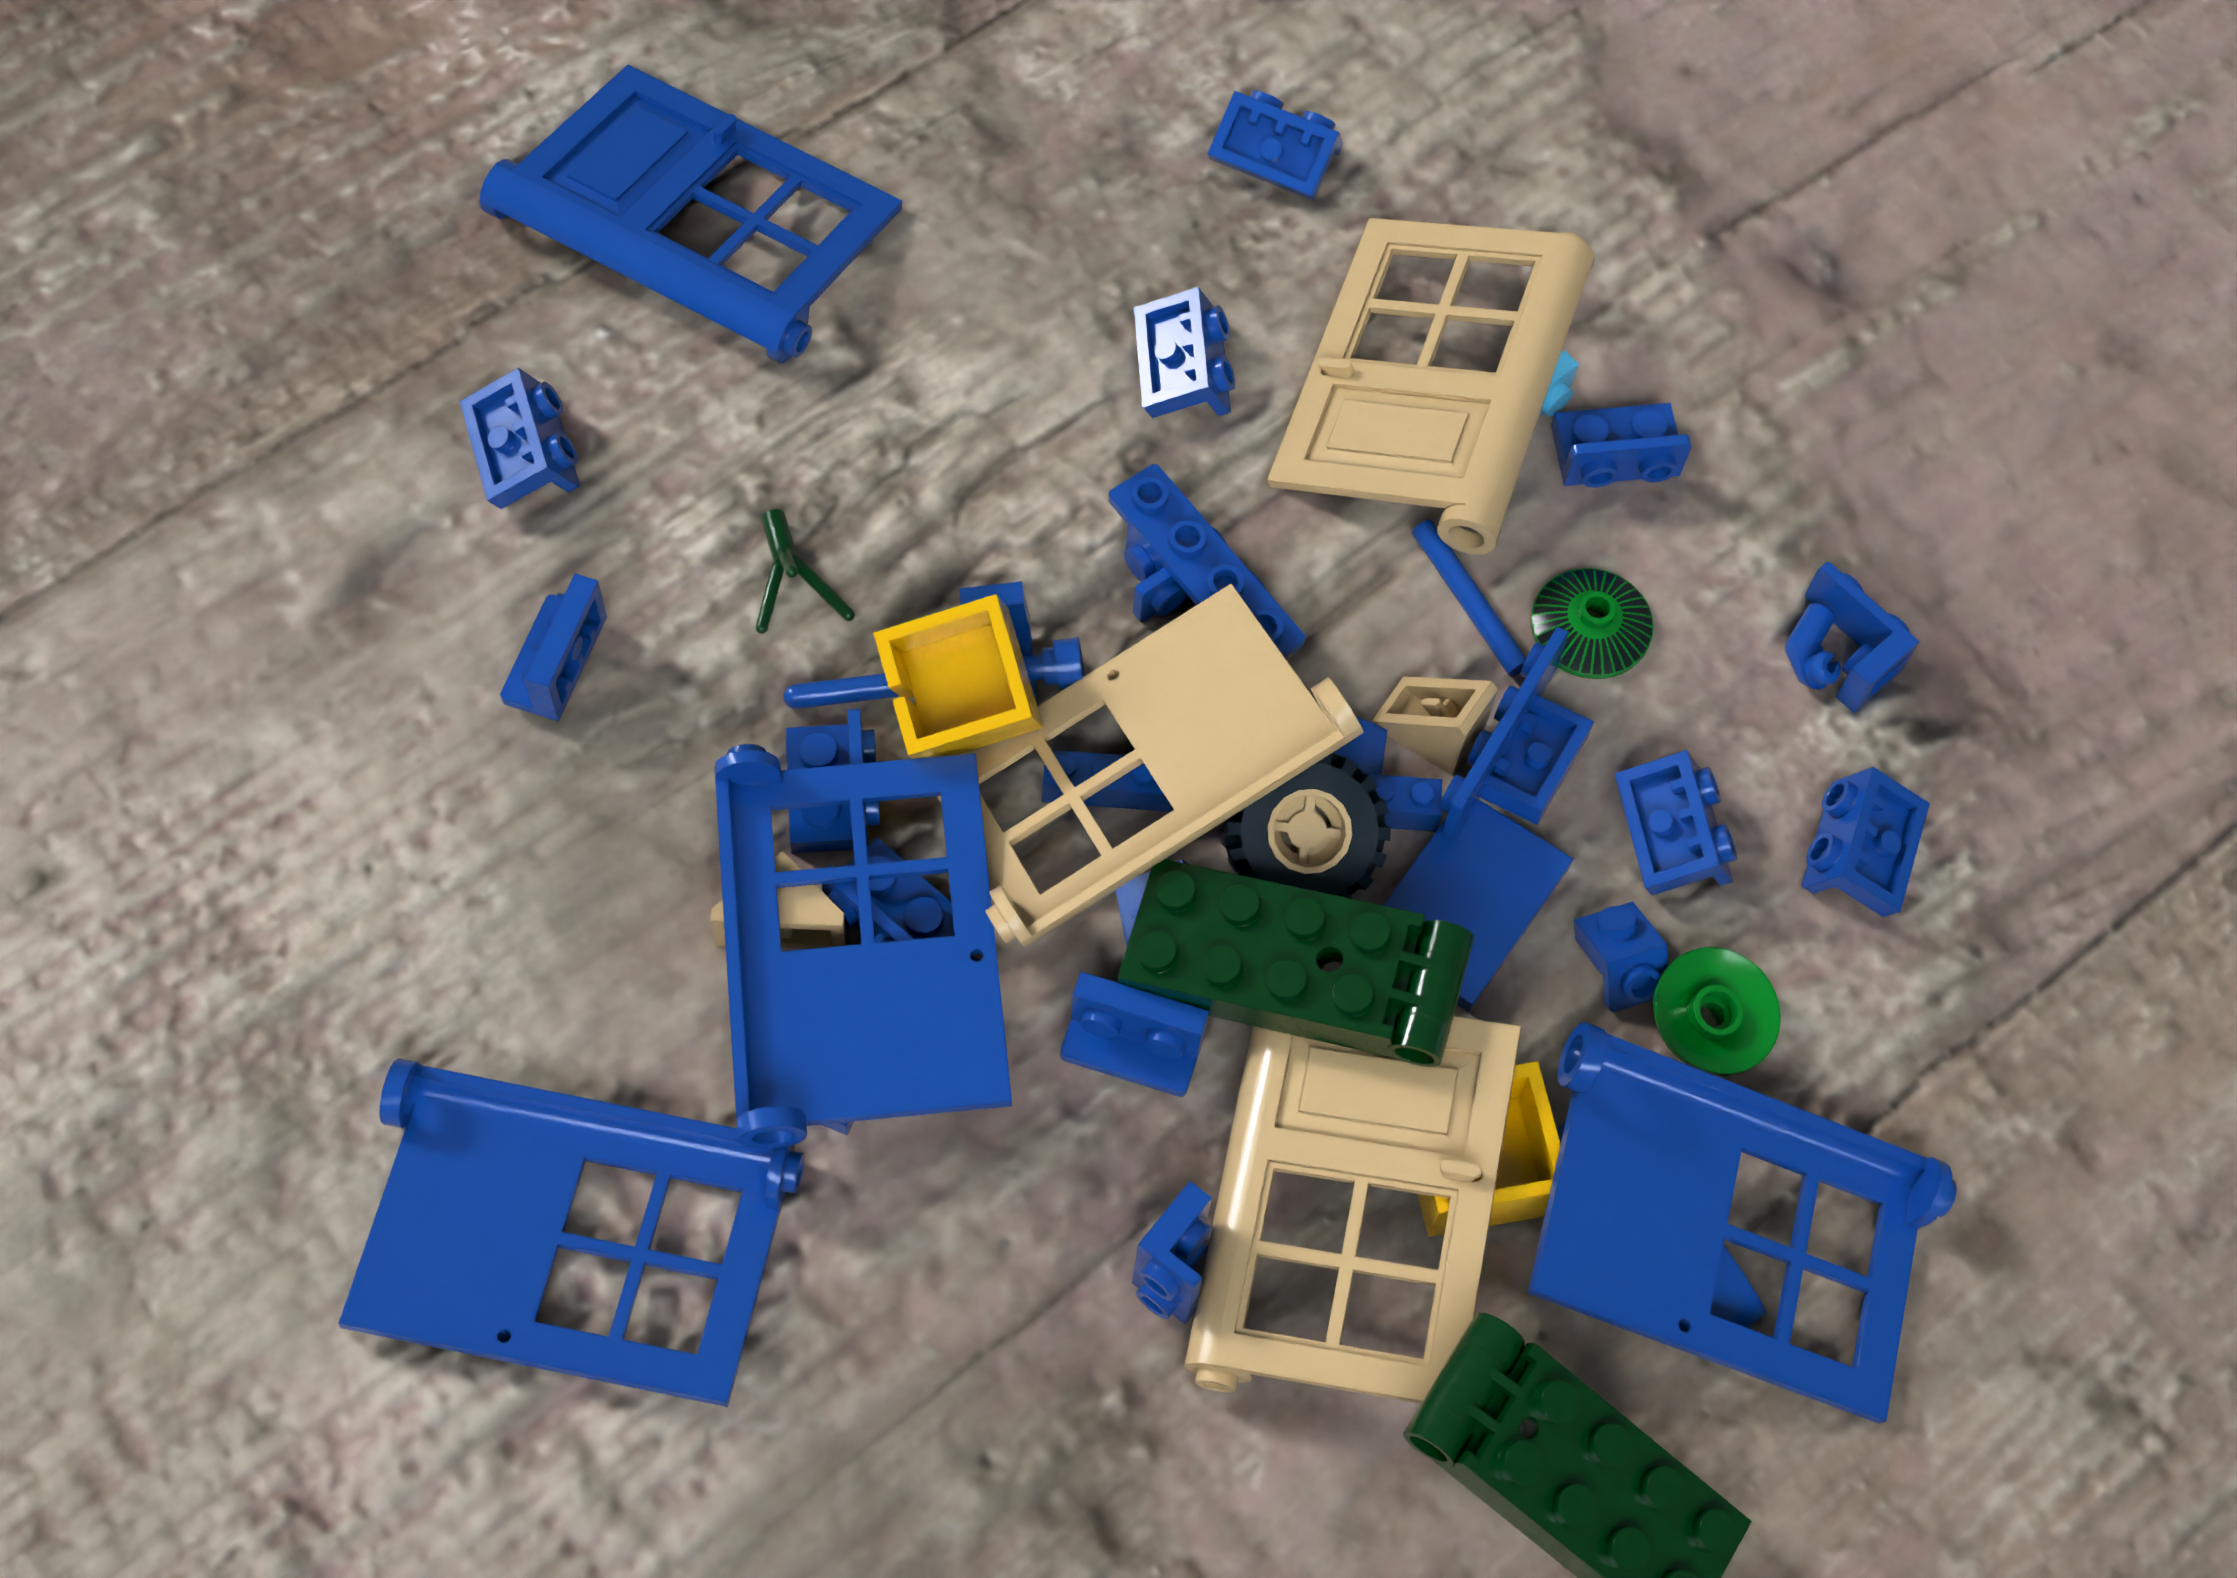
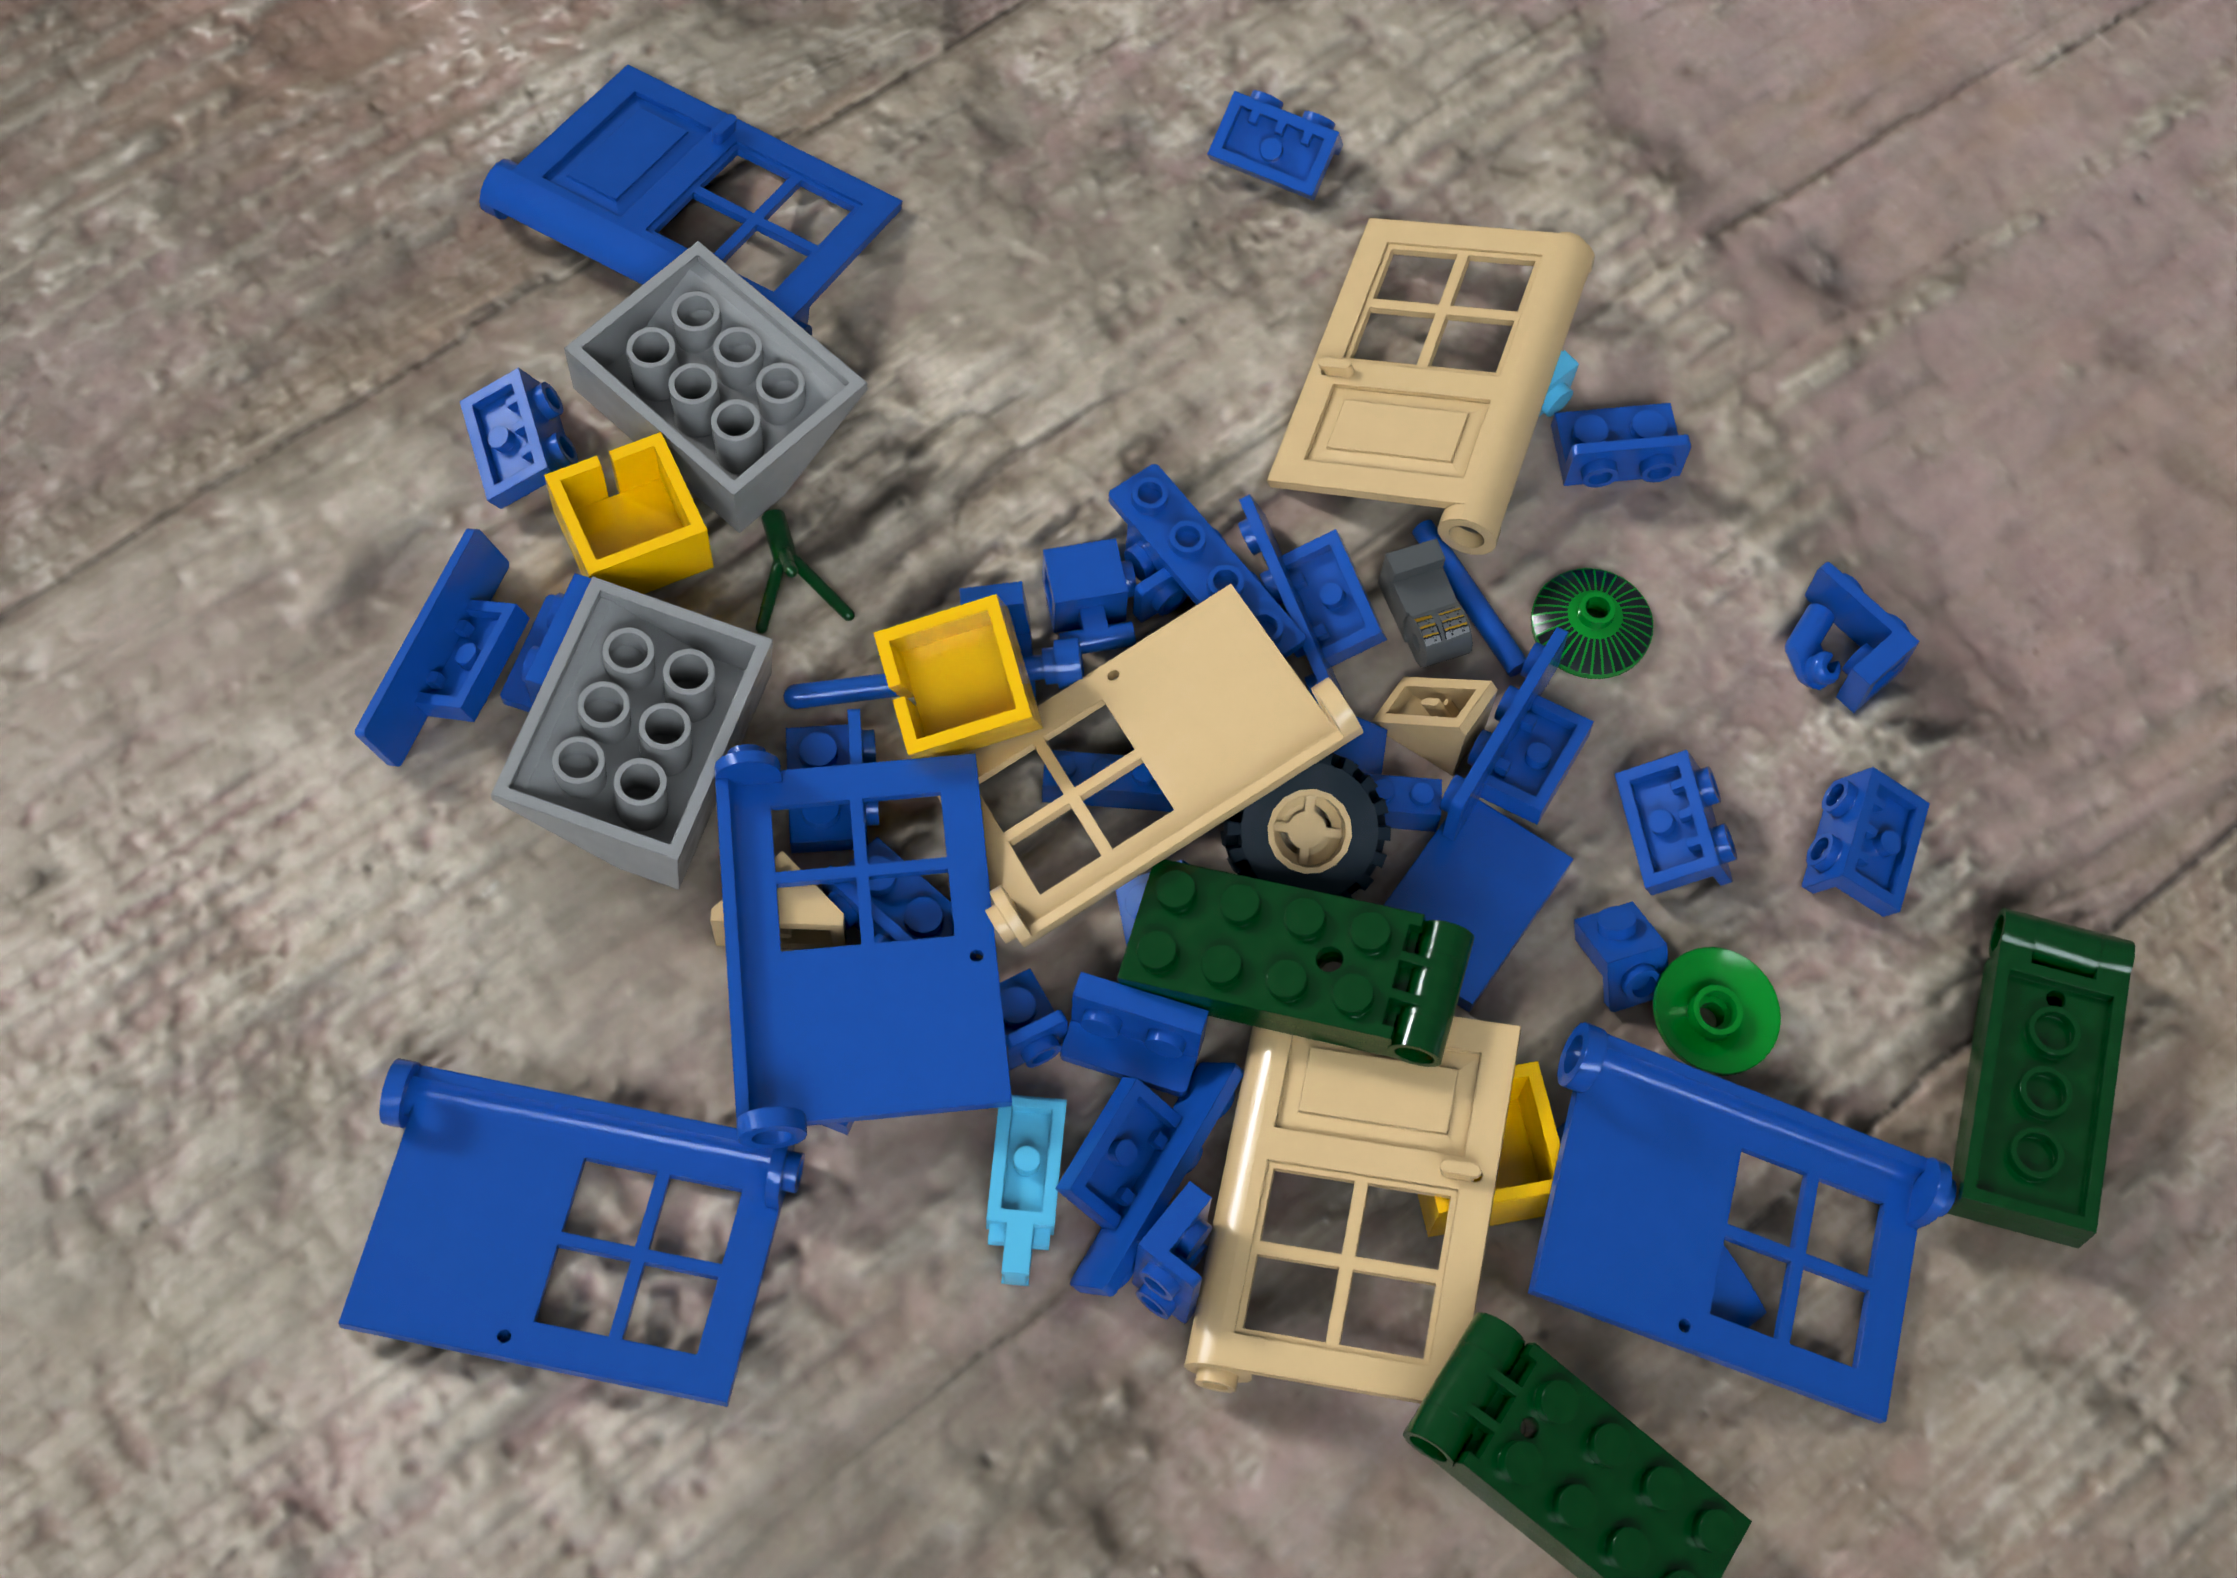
(448, 654): none -> blue bracket
(633, 729): none -> light grey slope
(643, 533): none -> yellow piece
(722, 380): none -> light grey slope
(1024, 1181): none -> medium azure hinge
(1030, 1023): none -> blue bracket
(1087, 591): none -> blue brick
(1136, 1165): none -> blue bracket
(1183, 354): bracket -> none
(1318, 593): none -> blue bracket
(1425, 604): none -> dark grey leg
(2042, 1078): none -> dark green hinge

